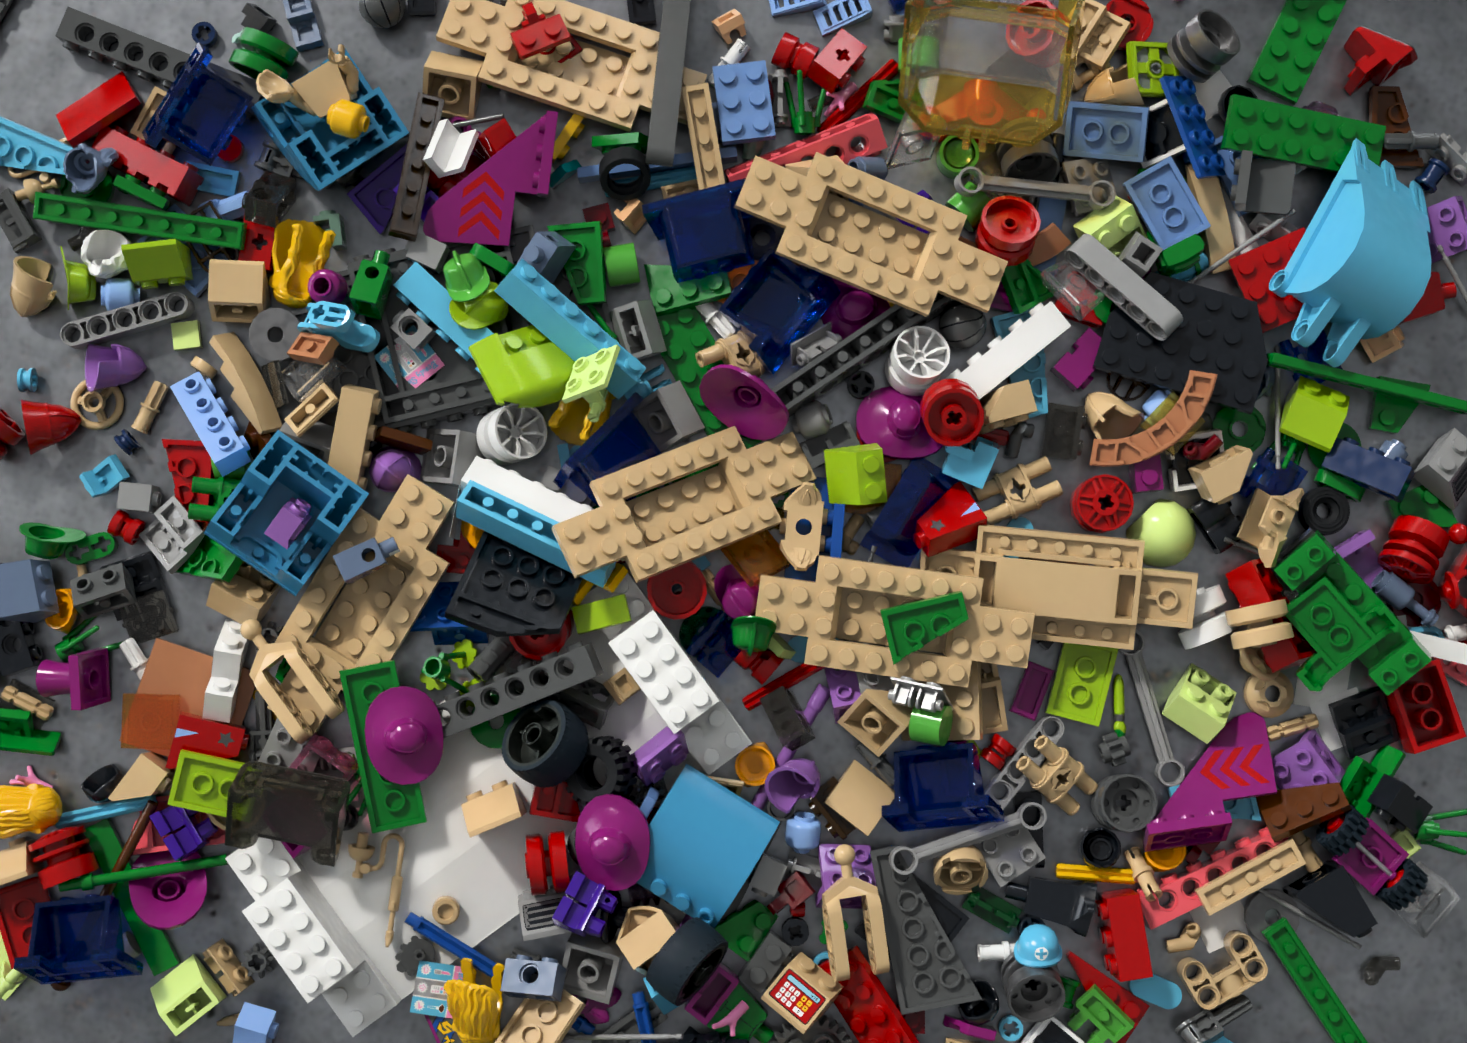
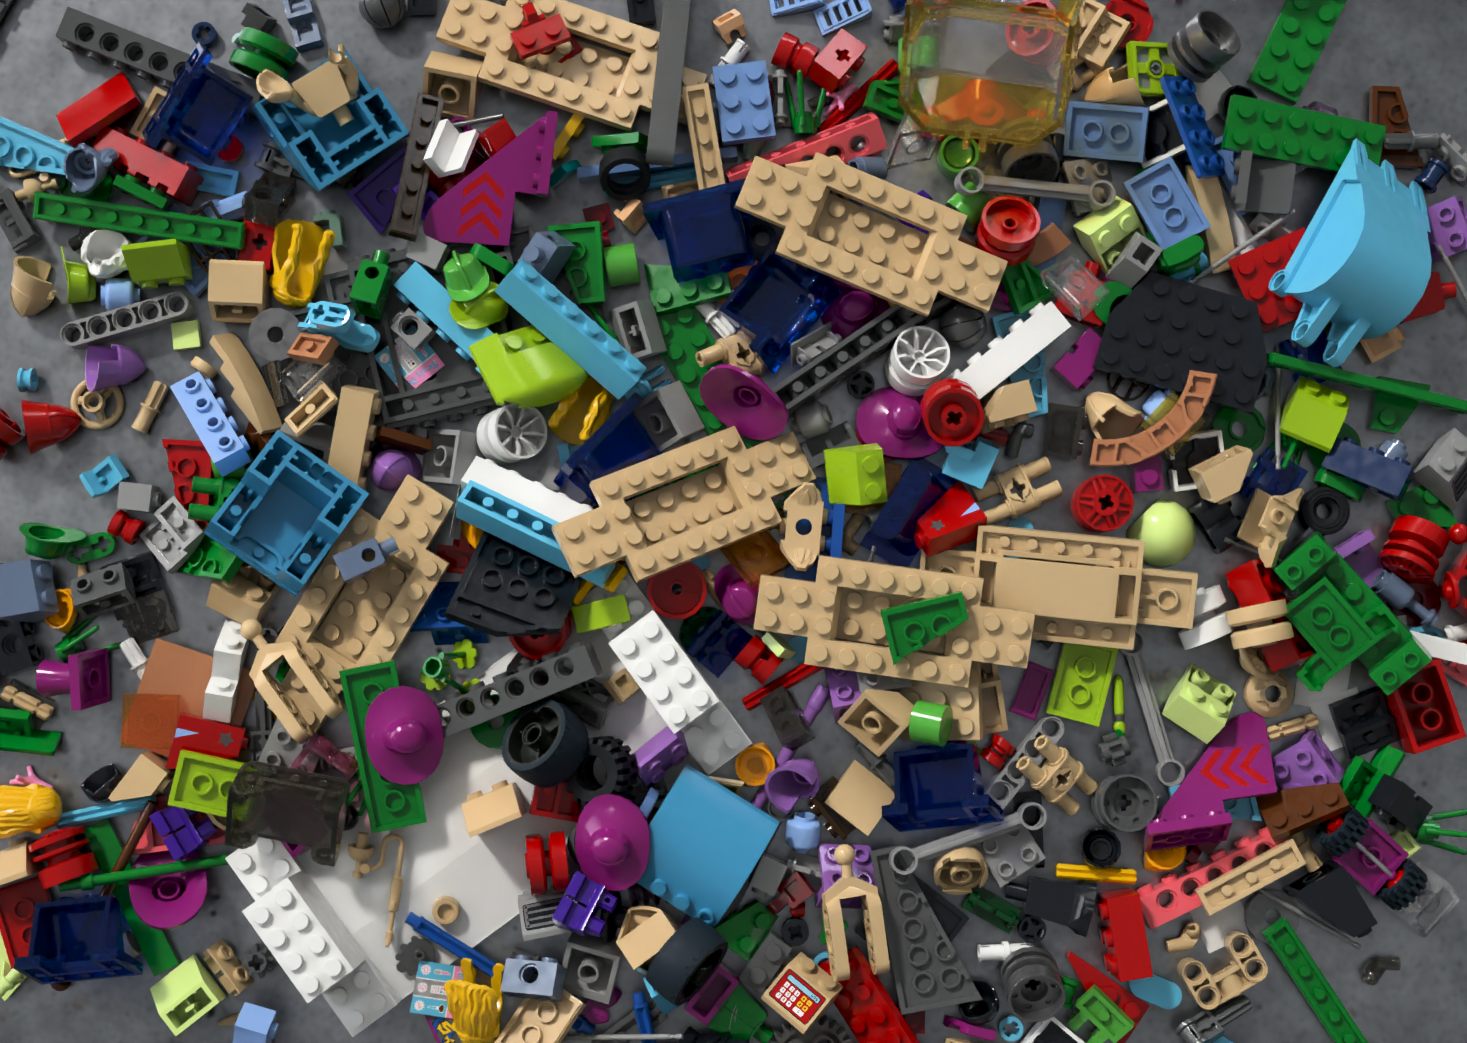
(127, 442): dark blue bush -> none
(289, 522): medium lavender window -> none
(327, 286): magenta head -> none
(348, 119): yellow head -> none
(491, 659): dark grey axle -> none
(590, 380): yellowish green plate -> none
(732, 1018): bright pink bar -> none
(752, 633): green piece -> none
(925, 696): light grey hinge -> none
(1038, 947): medium azure helmet -> none
(1124, 287): light grey beam -> none
(1143, 874): tan pin -> none
(1202, 451): dark red arm -> none
(1375, 57): red piece -> none

